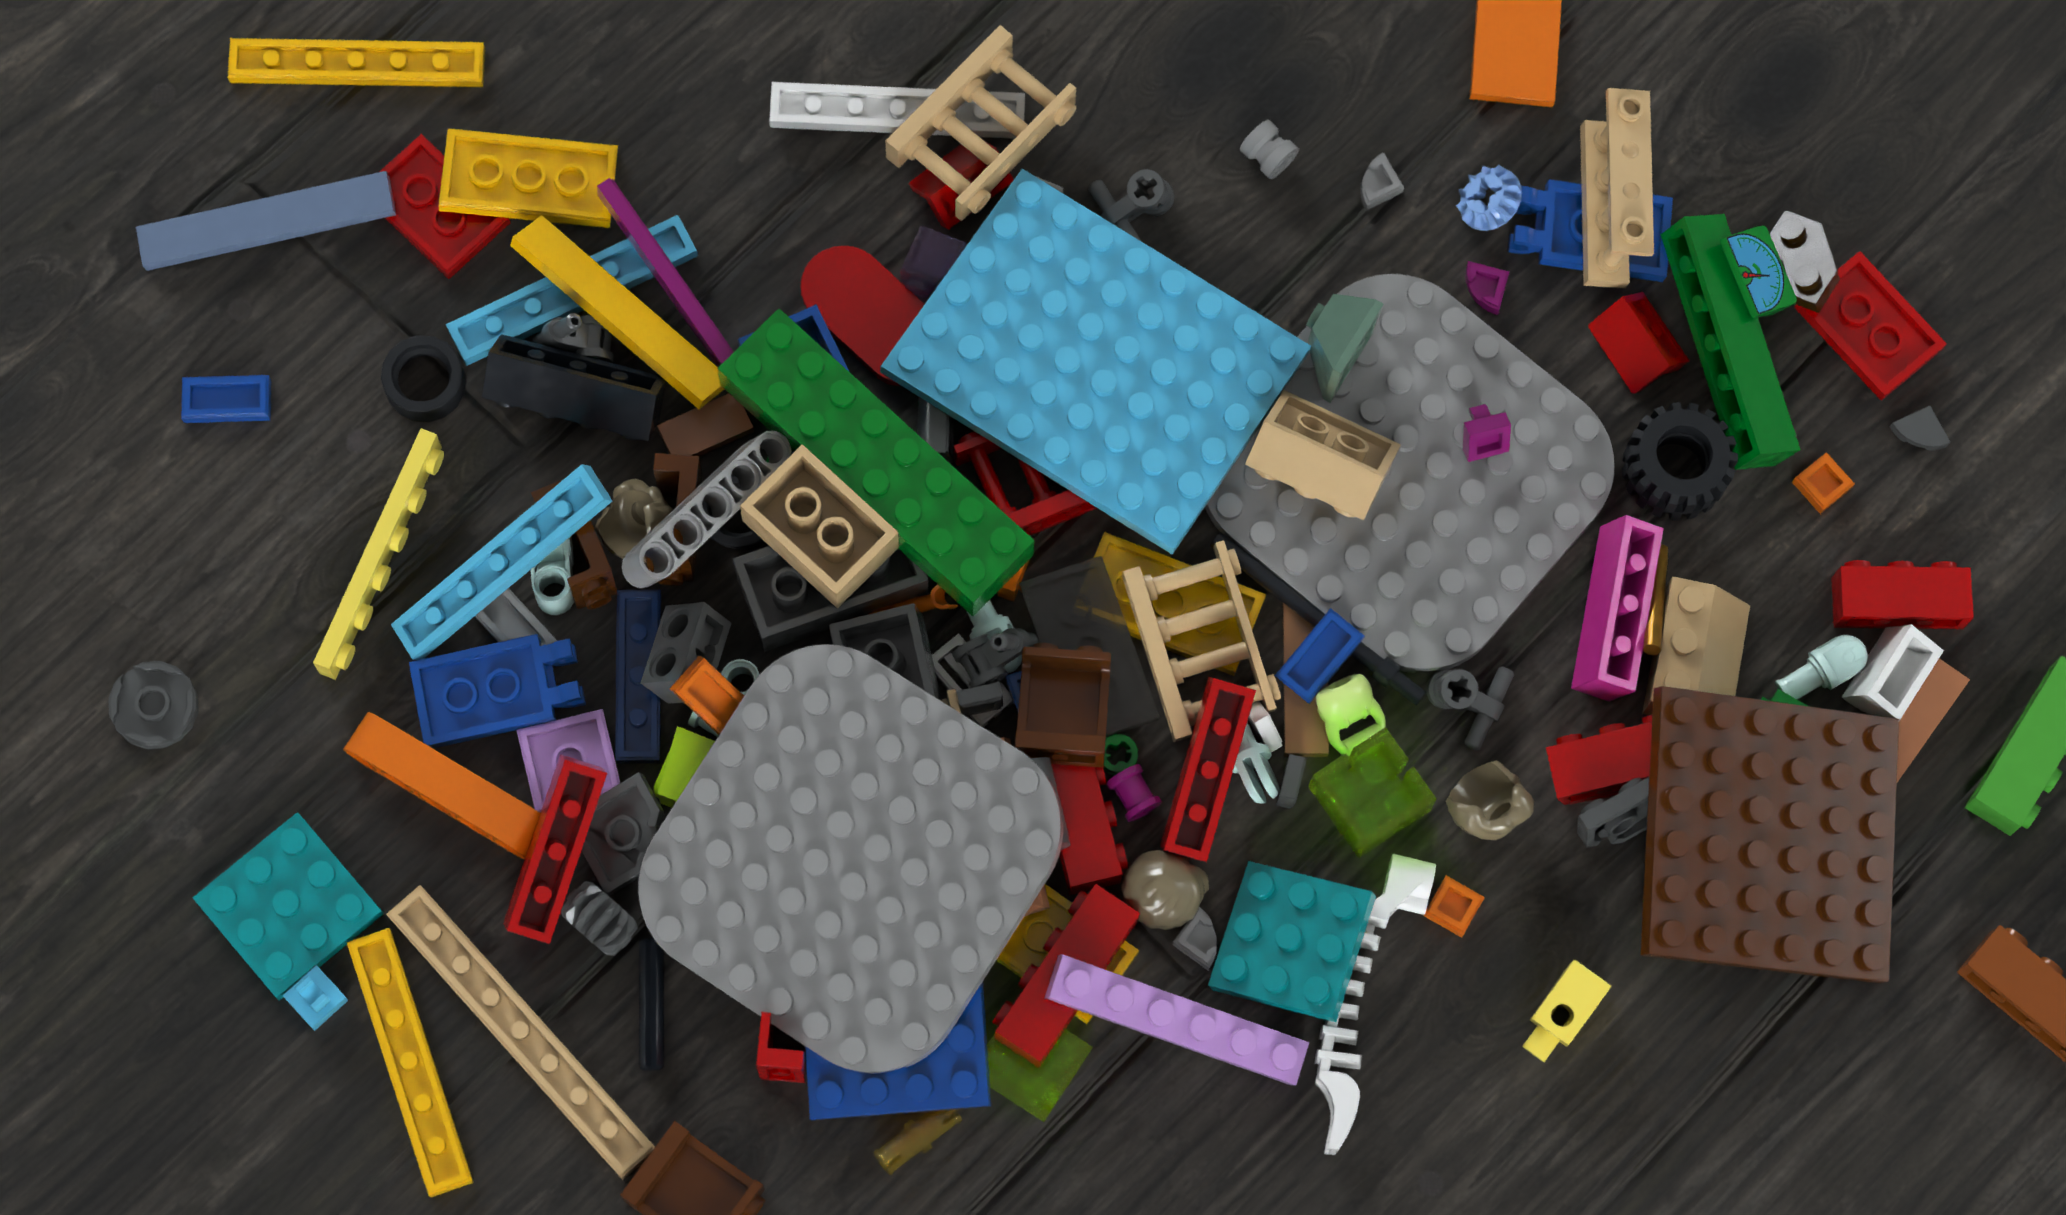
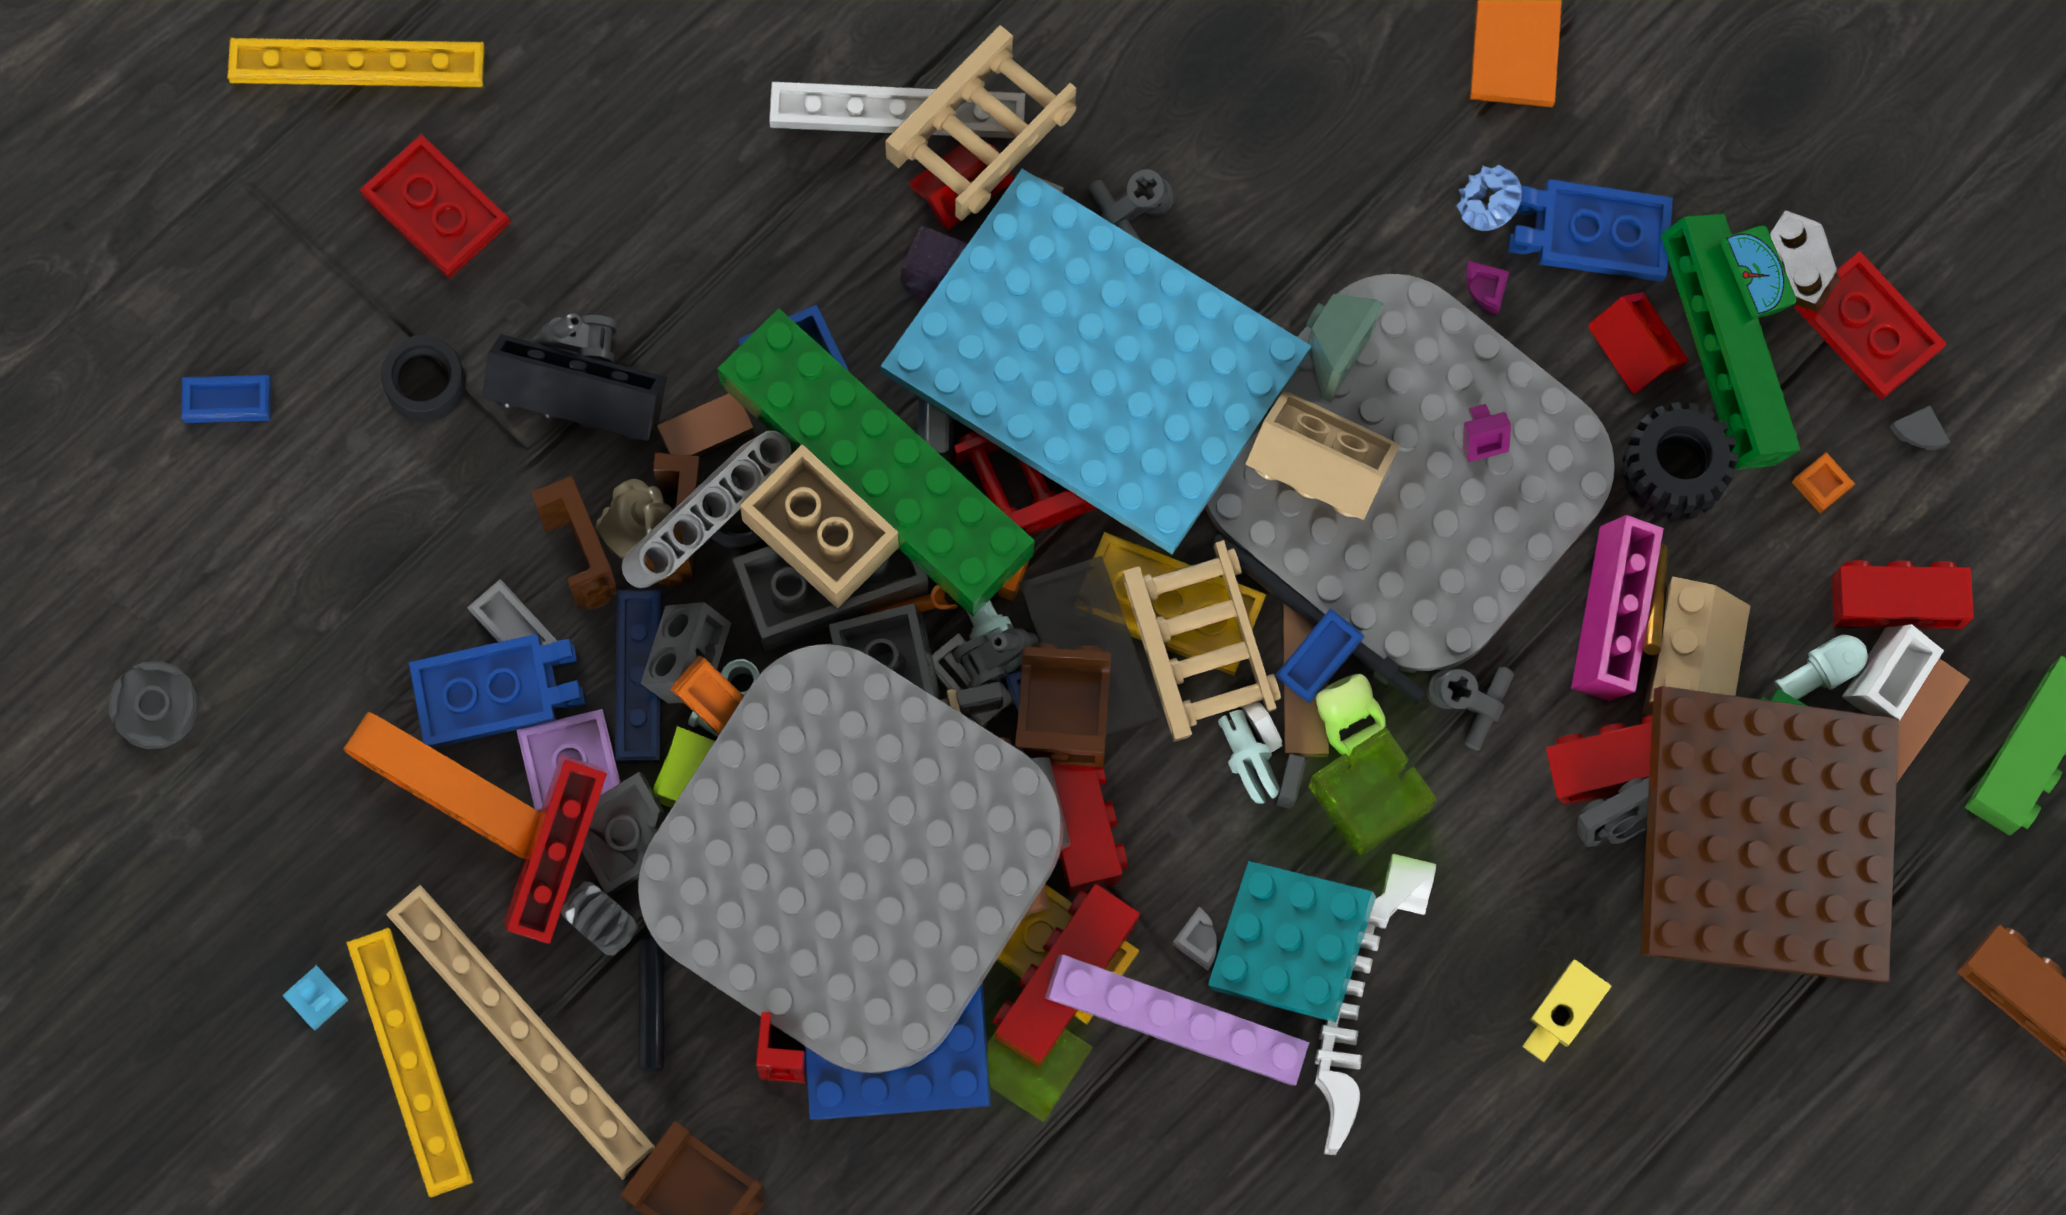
(265, 220): sand blue tile -> none
(288, 905): teal plate -> none
(373, 570): light yellow plate -> none
(501, 562): medium azure plate -> none
(526, 177): yellow tile -> none
(542, 301): medium azure plate -> none
(554, 569): light aqua piece -> none
(619, 311): yellow tile -> none
(664, 271): magenta tile -> none
(859, 303): red tile -> none
(915, 1138): clear yellow pin -> none
(1114, 742): green bush -> none
(1134, 792): magenta bush -> none
(1164, 889): dark tan hair -> none
(1207, 769): red brick -> none
(1269, 149): light grey wheel -> none
(1379, 183): light grey tile -> none
(1453, 906): orange tile -> none
(1489, 802): dark tan hair -> none
(1617, 188): tan fence -> none

